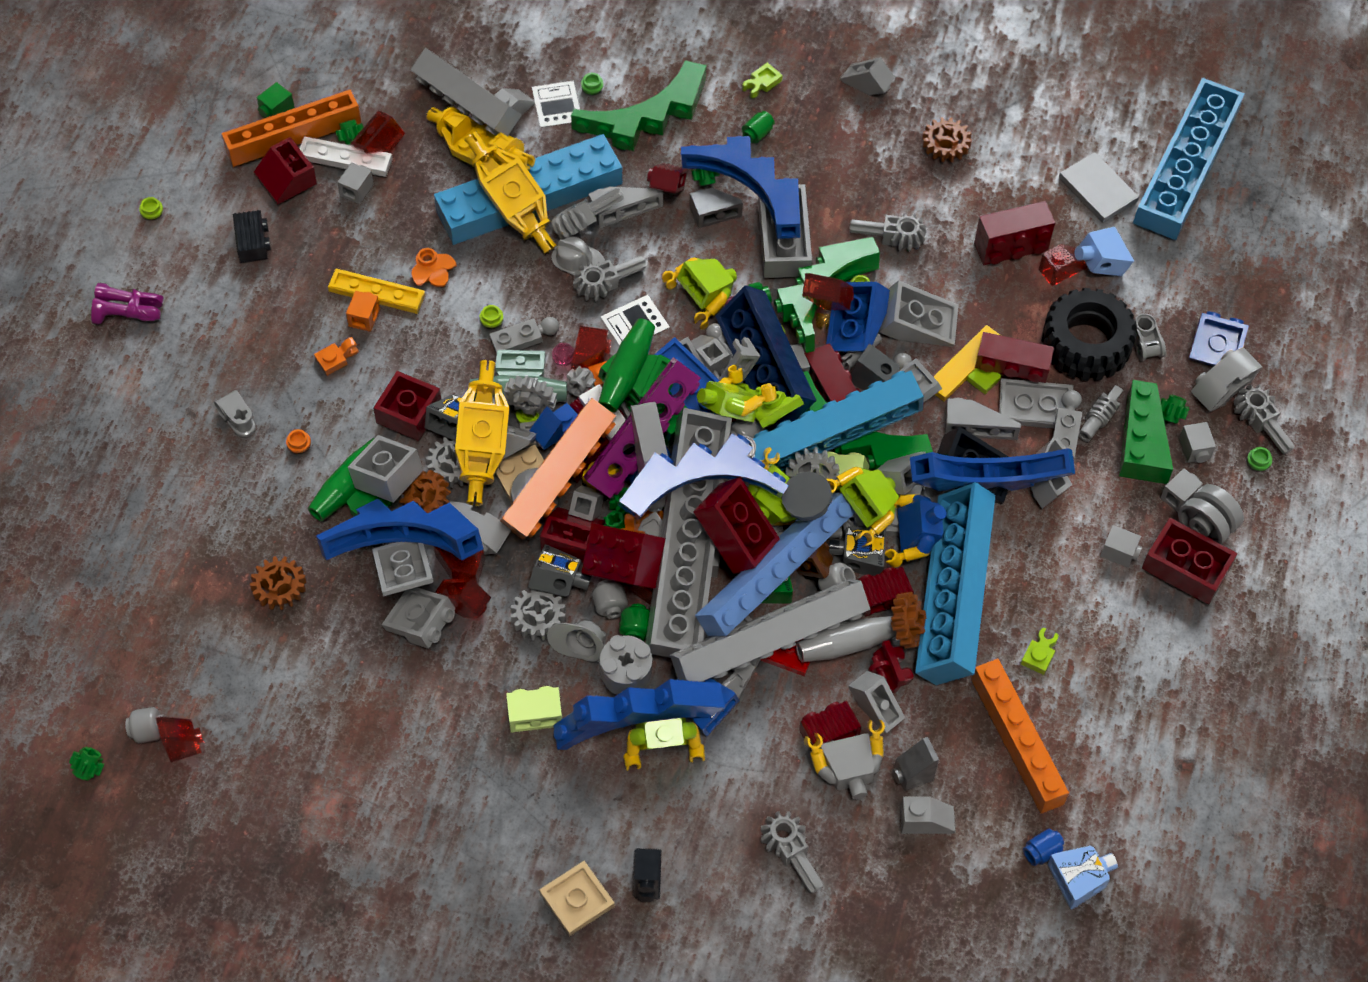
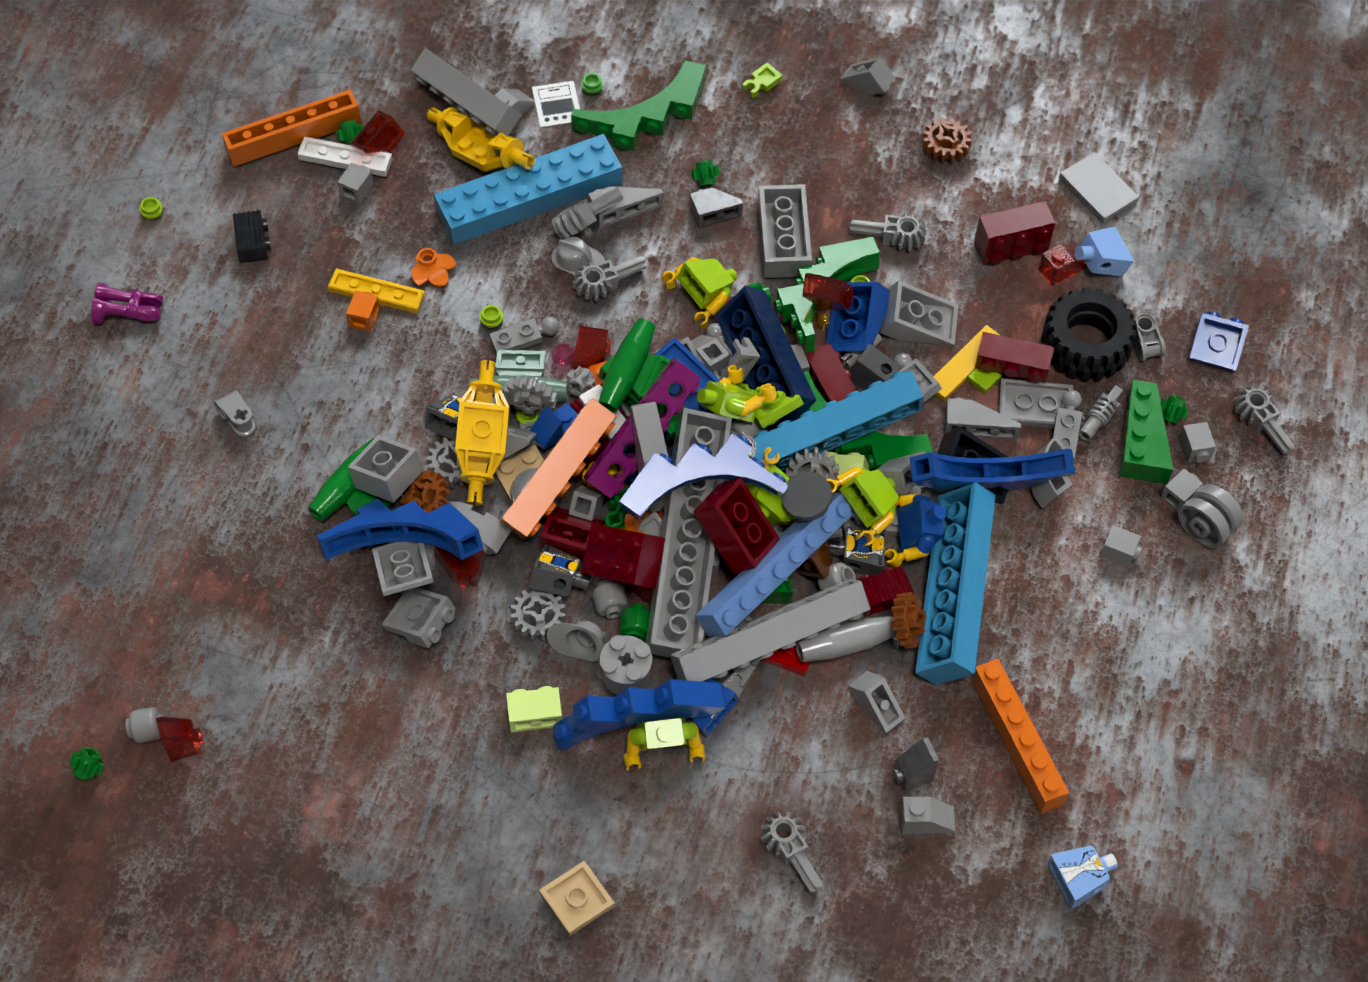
(274, 101): green brick -> none
(280, 585): dark orange gear -> none
(285, 171): dark red slope -> none
(298, 441): orange plate -> none
(334, 358): orange plate -> none
(404, 405): dark red brick -> none
(465, 595): clear red slope -> none
(512, 191): yellow plate -> none
(623, 318): white sticker -> none
(646, 874): black brick -> none
(667, 177): dark red brick -> none
(758, 126): green brick -> none
(758, 174): blue arch -> none
(832, 724): dark red brick -> none
(849, 761): light grey torso -> none
(886, 664): dark red hips -> none
(1040, 653): lime plate -> none
(1042, 846): blue brick -> none
(1188, 159): dark azure brick -> none
(1189, 560): dark red brick -> none
(1226, 378): light grey brick -> none
(1259, 459): bright green plate -> none

